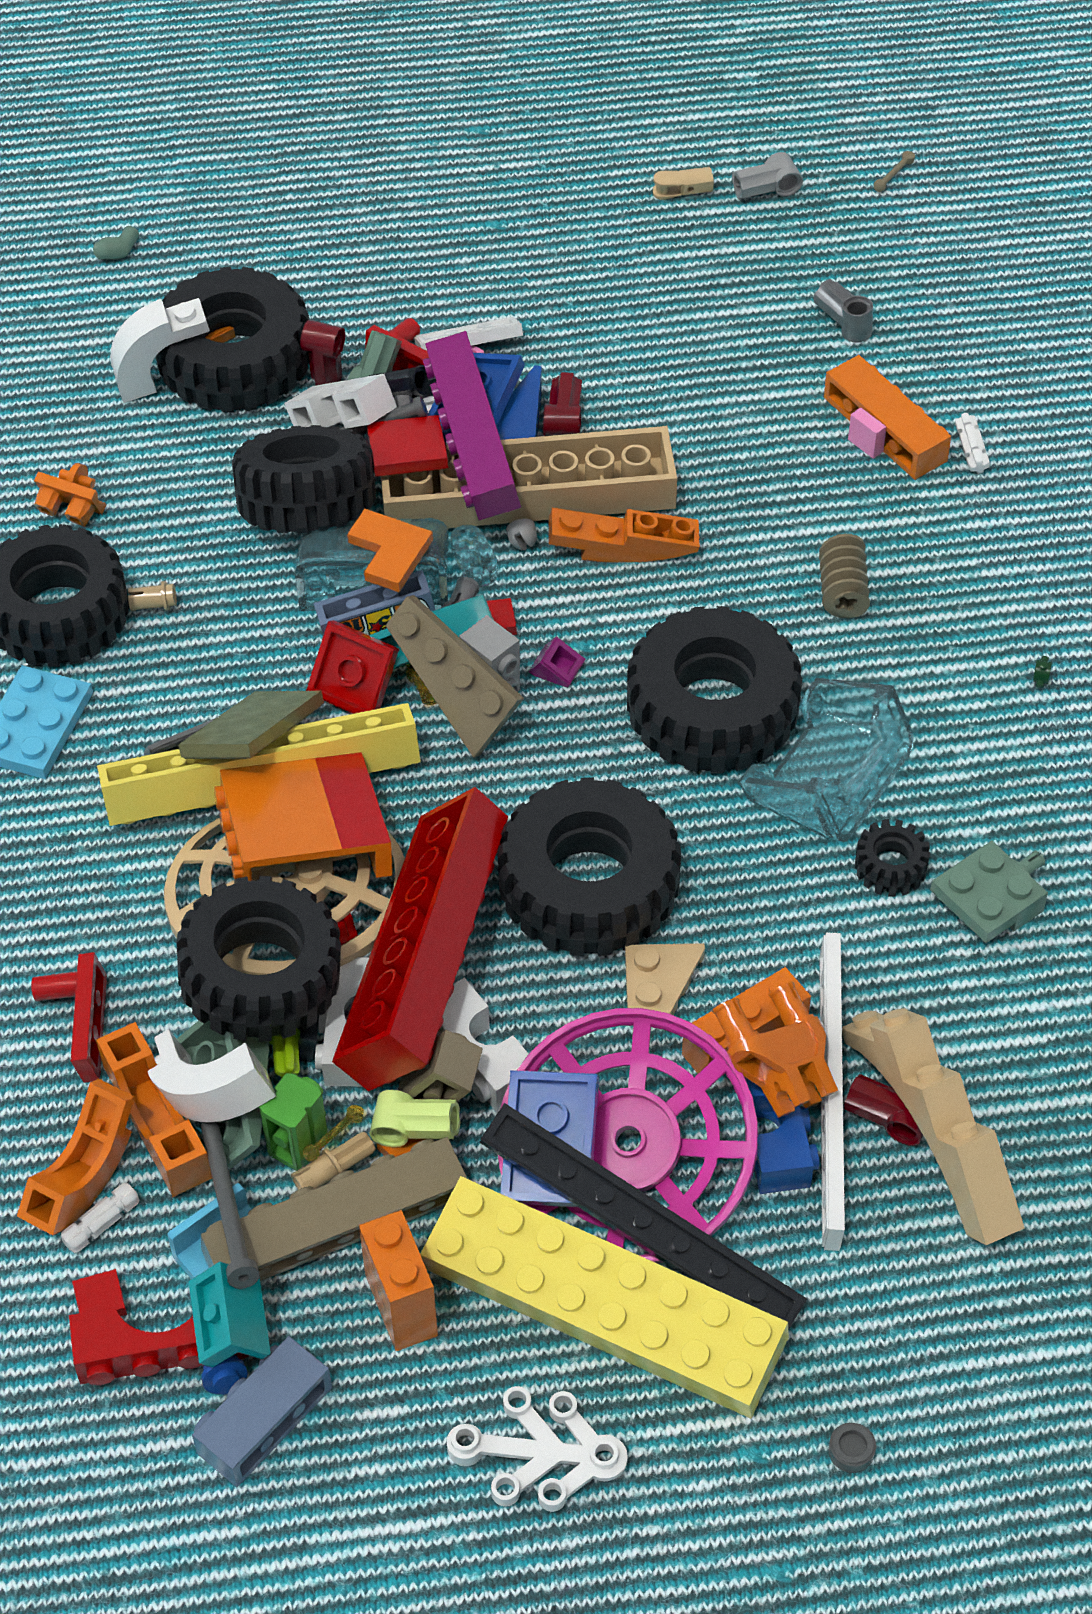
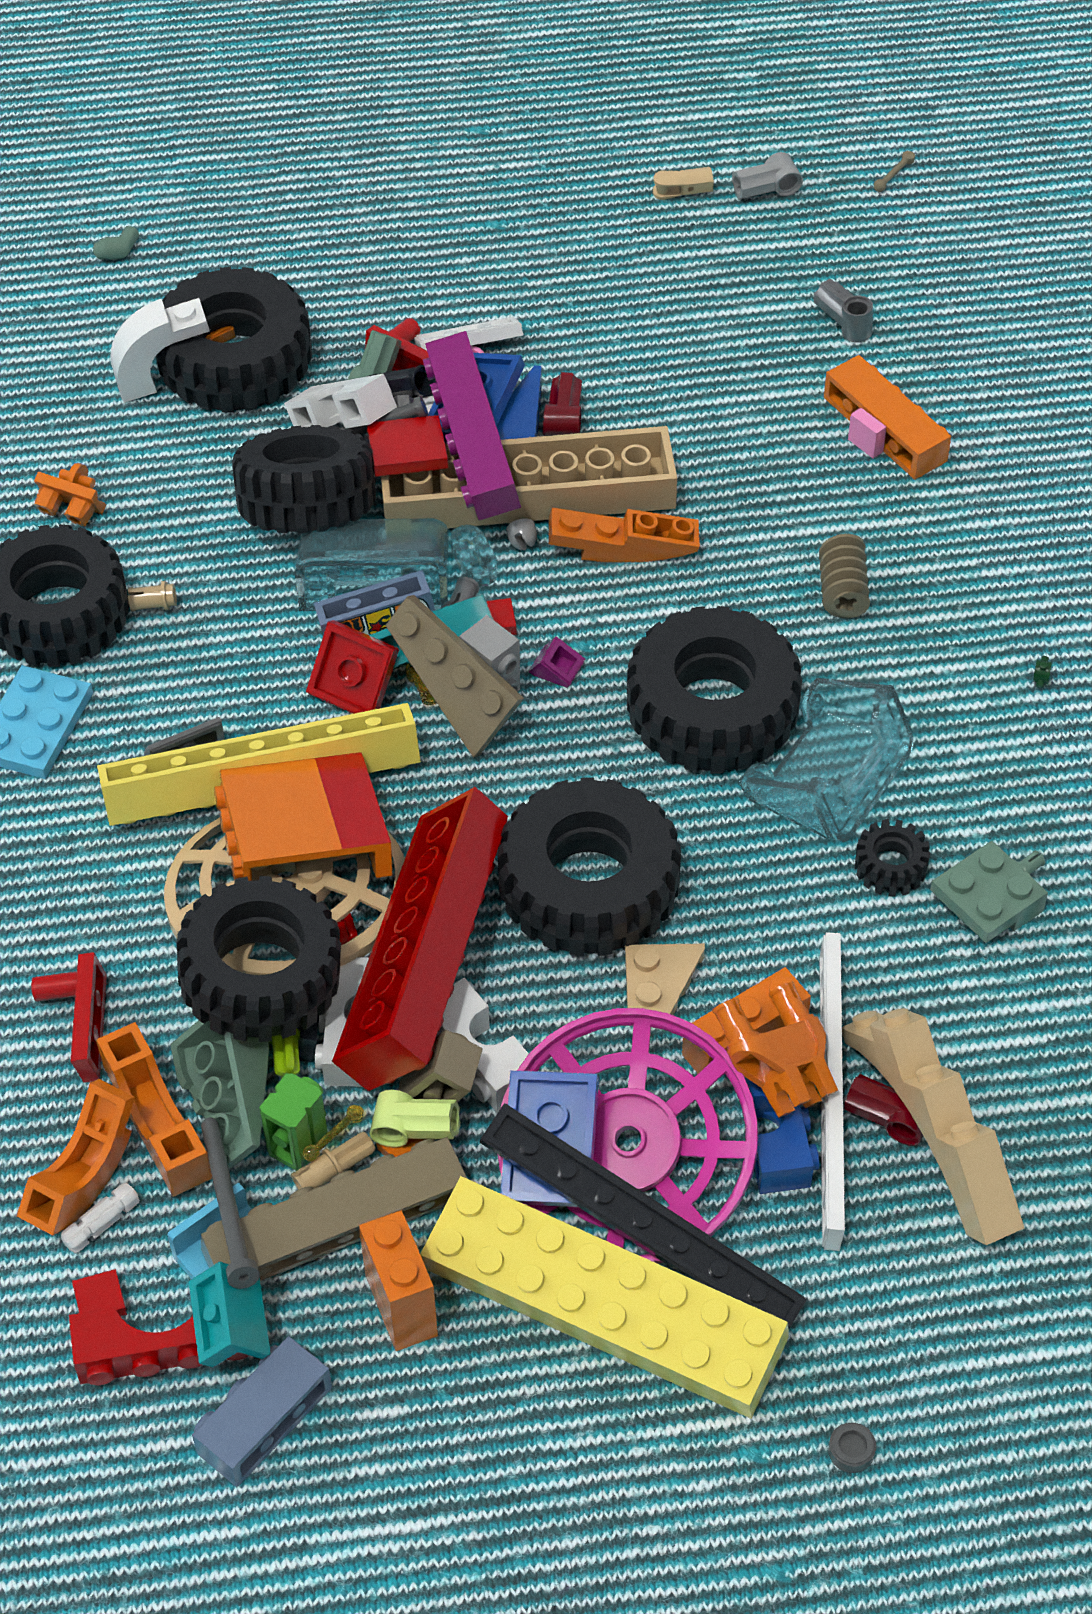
(213, 1089): white arch -> none
(224, 1375): blue plate -> none
(251, 725): olive tile -> none
(324, 348): dark red piece -> none
(396, 545): orange tile -> none
(543, 1452): white plant -> none
(972, 443): white axle -> none

